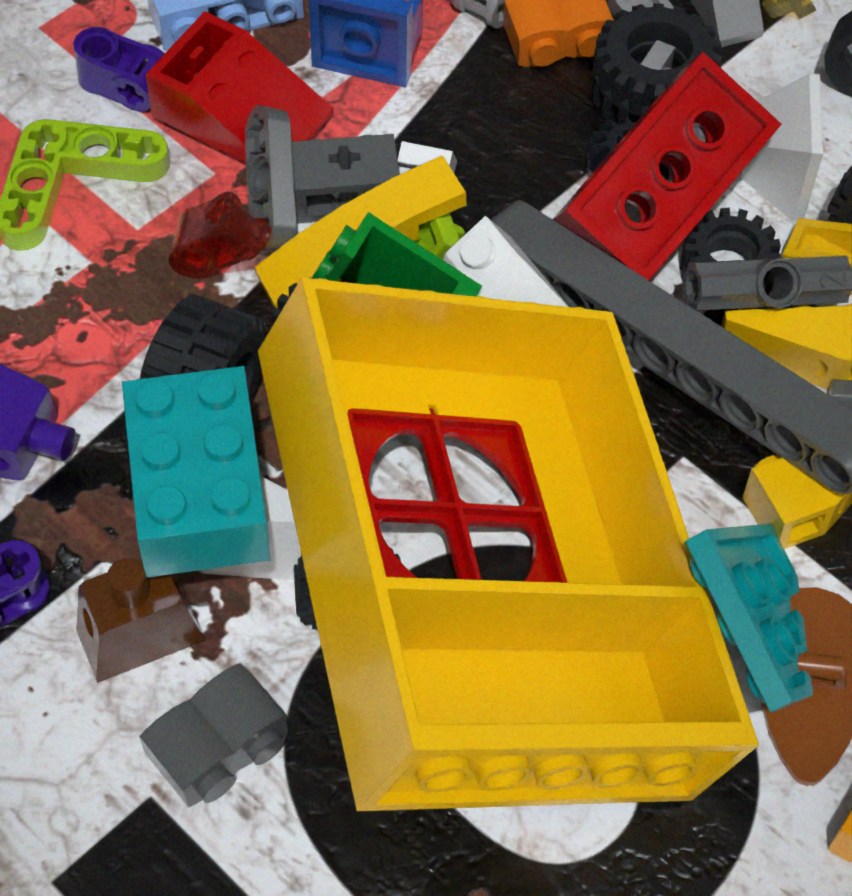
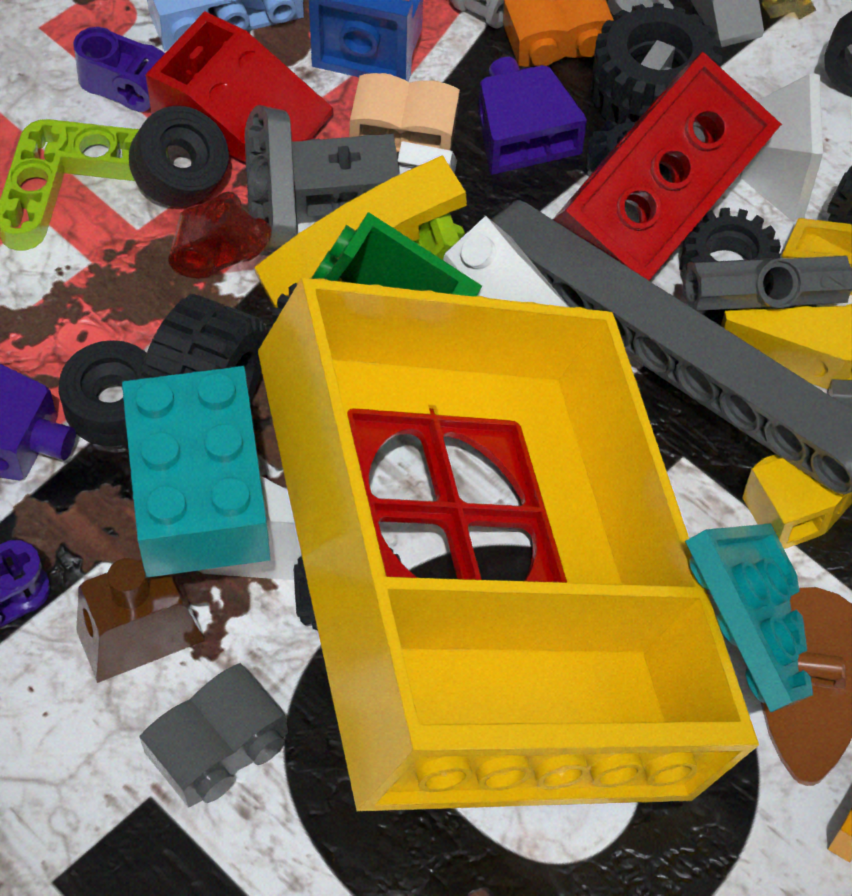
(82, 379): none -> black tyre
(194, 133): none -> black tyre
(411, 111): none -> light nougat brick
(527, 117): none -> dark purple torso

